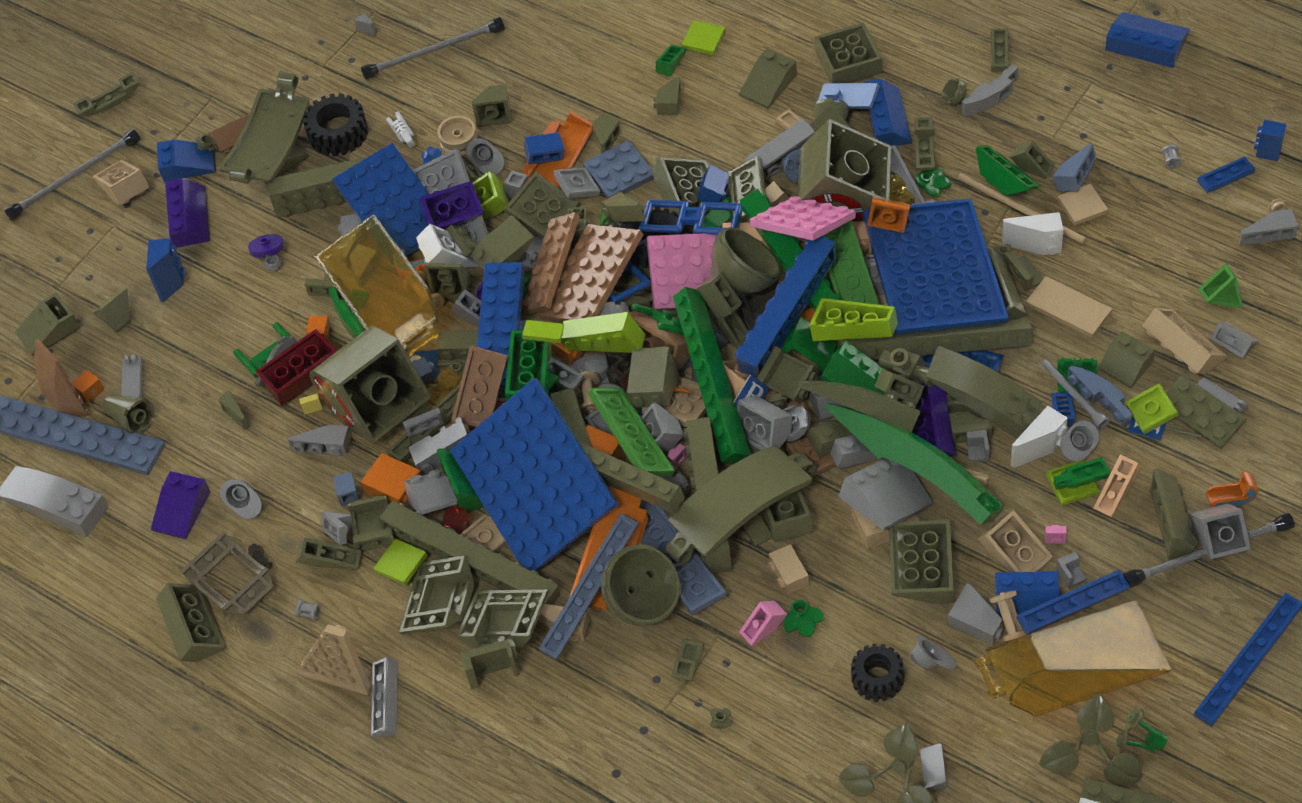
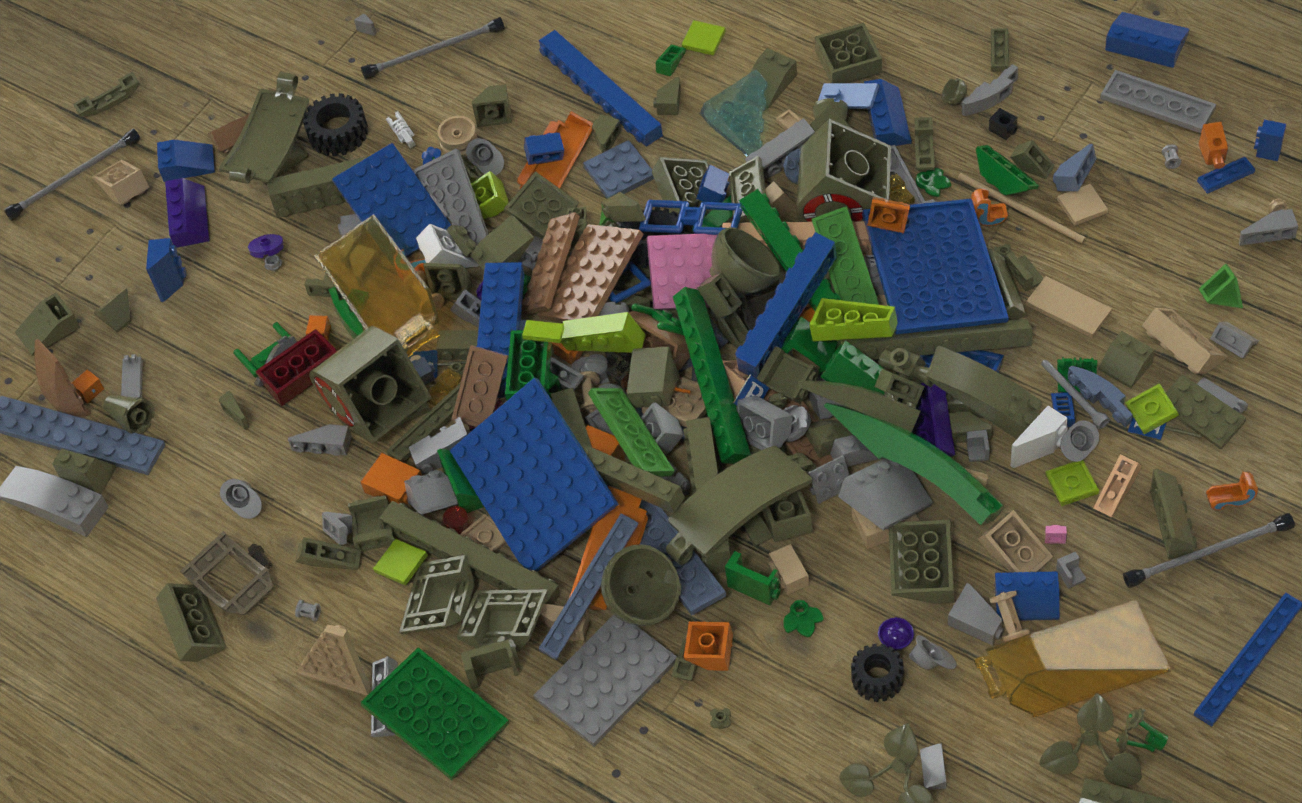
(83, 470): none -> olive slope
(179, 504): dark purple slope -> none
(205, 142): olive plate -> none
(310, 404): light yellow tile -> none
(345, 488): sand blue brick -> none
(423, 422): light grey tile -> none
(434, 713): none -> green plate
(451, 206): dark purple slope -> none
(514, 183): light grey panel -> none
(576, 182): light grey tile -> none
(600, 88): none -> blue brick
(605, 679): none -> light grey plate
(677, 455): bright pink plate -> none
(709, 645): none -> orange slope
(738, 112): none -> clear light blue slope
(750, 582): none -> green panel
(762, 621): bright pink slope -> none
(802, 218): bright pink plate -> none
(828, 479): none -> light grey hinge
(896, 633): none -> dark purple hat
(986, 213): none -> orange animal
(1003, 124): none -> black brick
(1034, 233): white slope -> none
(1072, 602): blue plate -> none
(1082, 474): green hinge -> none
(1158, 101): none -> light grey plate
(1213, 144): none -> orange torso
(1220, 530): light grey slope -> none

